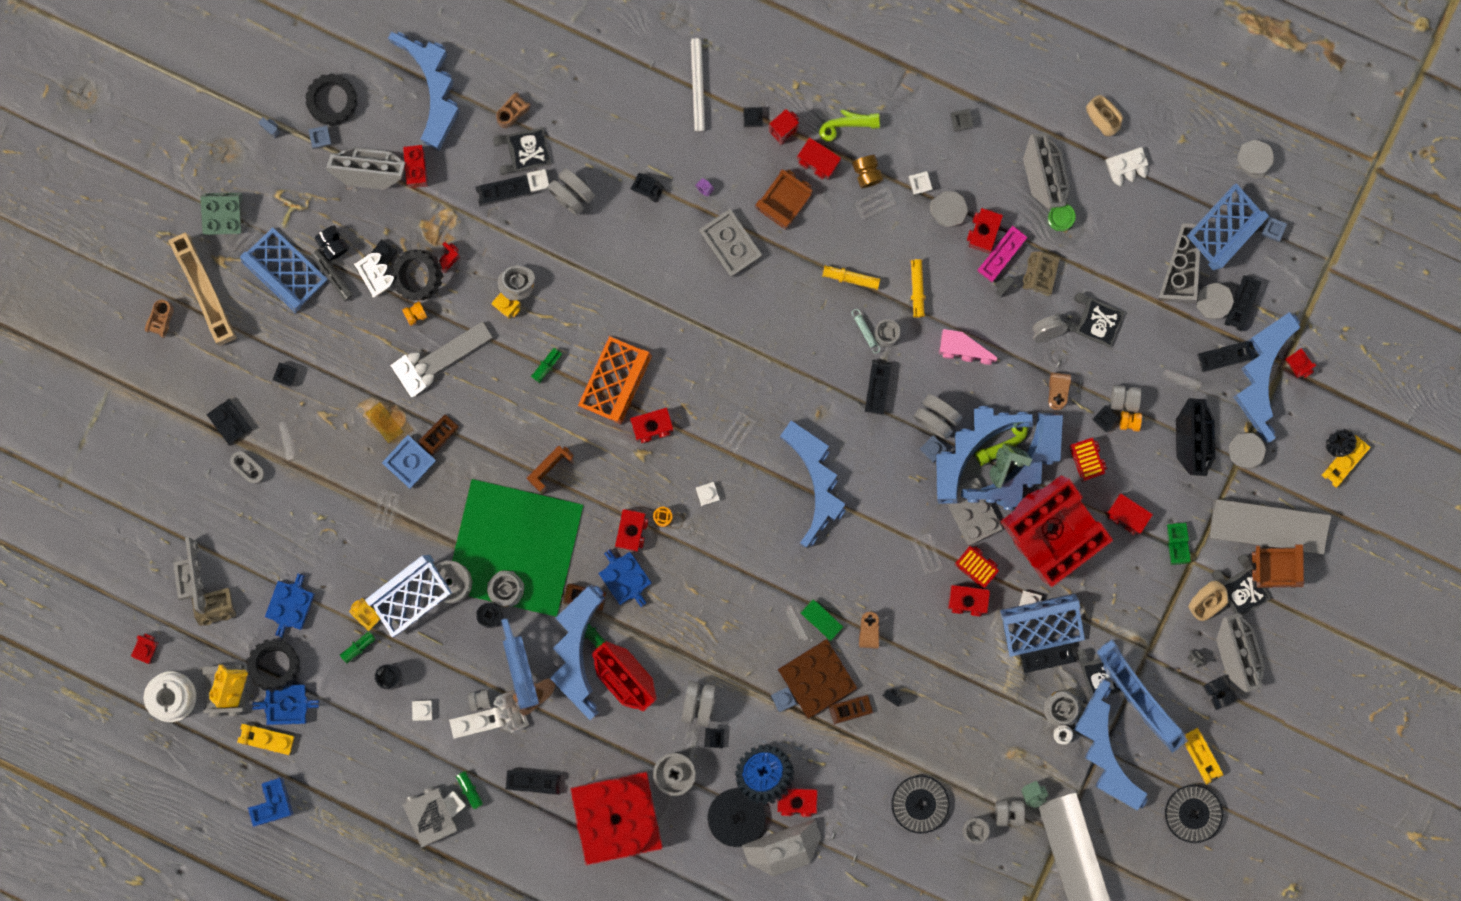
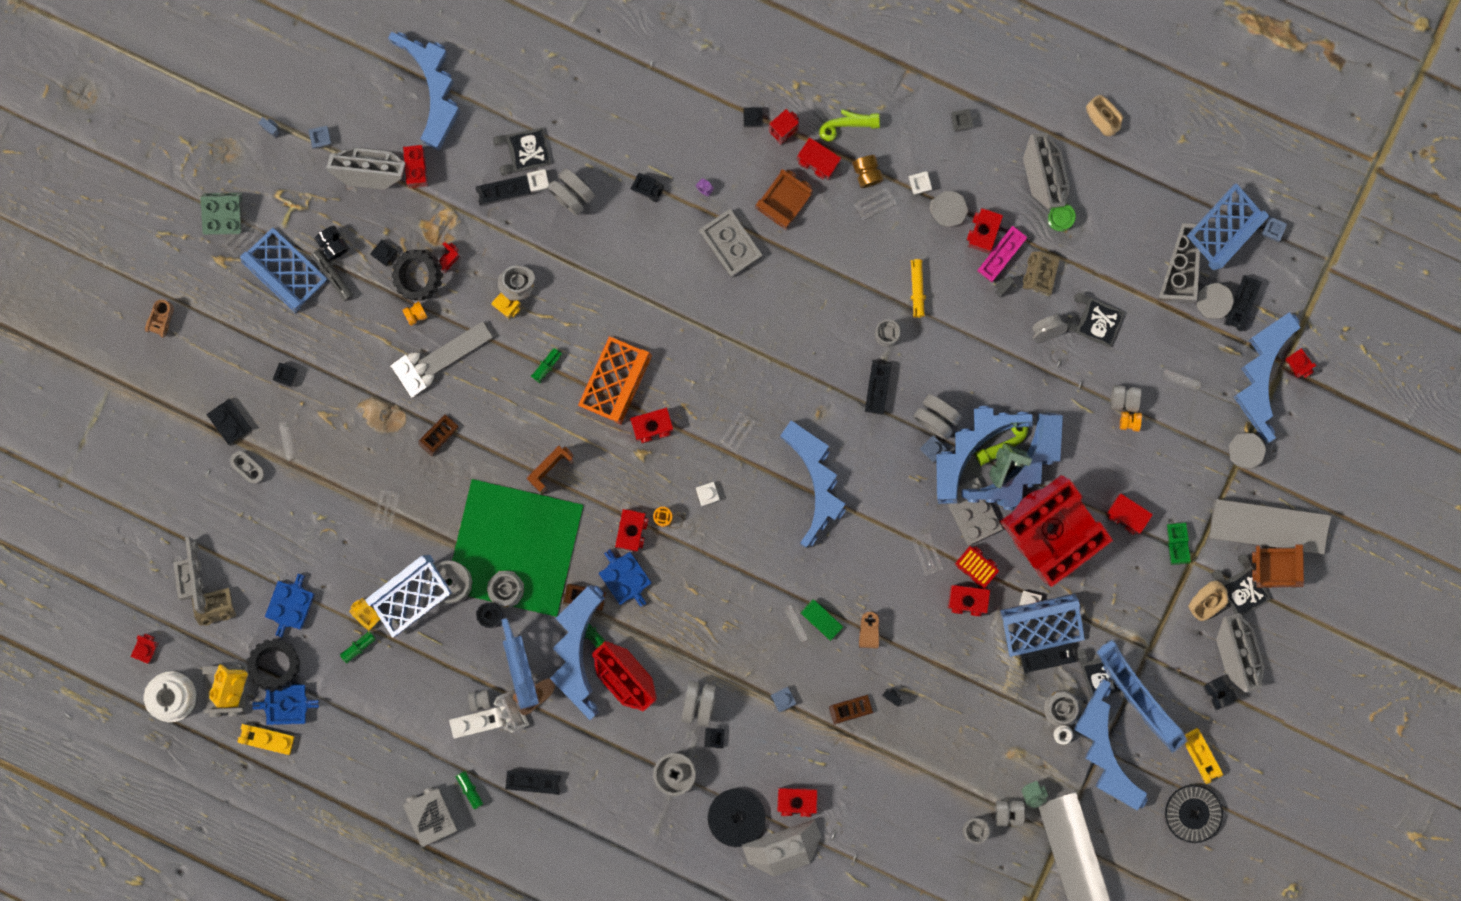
(203, 289): tan arch -> none
(276, 805): blue panel -> none
(326, 80): black tyre -> none
(374, 274): white plate -> none
(384, 422): clear yellow plate -> none
(388, 676): black wheel -> none
(409, 461): medium blue plate -> none
(422, 710): white plate -> none
(454, 804): white plate -> none
(515, 108): medium nougat piece -> none
(629, 798): red piece -> none
(697, 75): white axle -> none
(774, 768): wheel -> none
(817, 678): reddish brown plate -> none
(850, 277): yellow pin -> none
(865, 331): light aqua piece -> none
(927, 790): piece -> none
(960, 345): bright pink slope -> none
(1059, 387): medium nougat piece -> none
(1087, 459): red brick -> none
(1105, 418): black plate -> none
(1127, 164): white plate -> none
(1195, 437): black wedge -> none
(1196, 658): dark grey plate -> none
(1224, 356): black plate -> none
(1255, 158): light grey hat -> none
(1346, 463): yellow plate -> none
(1349, 443): black gear -> none

